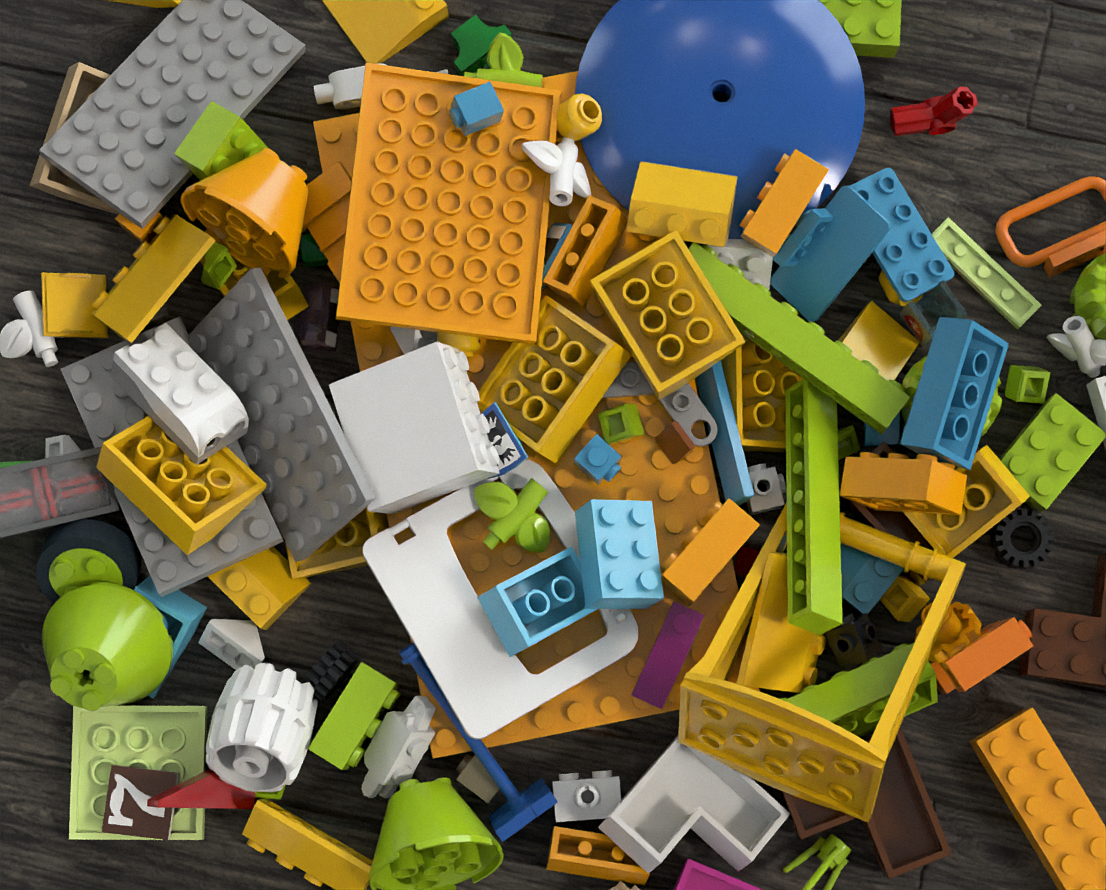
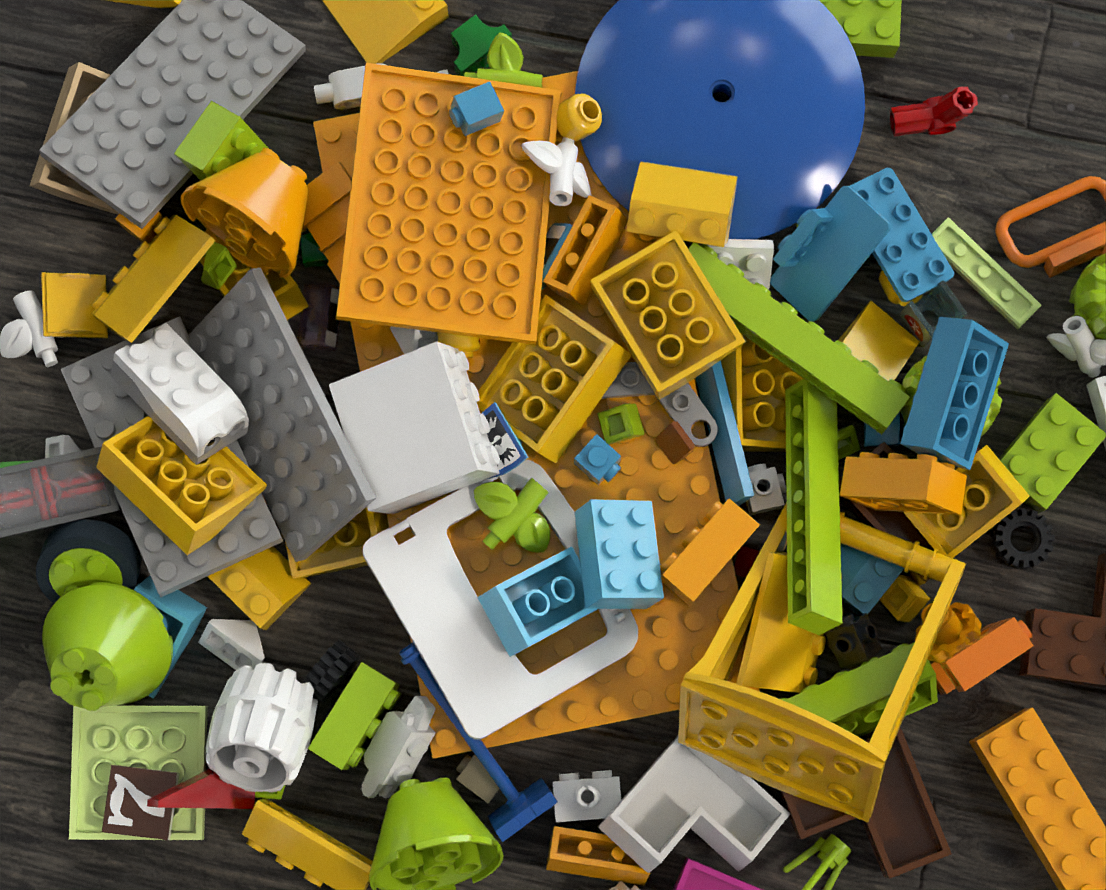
(667, 654): magenta slope -> none
(782, 202): light orange brick -> none
(1027, 384): lime slope -> none

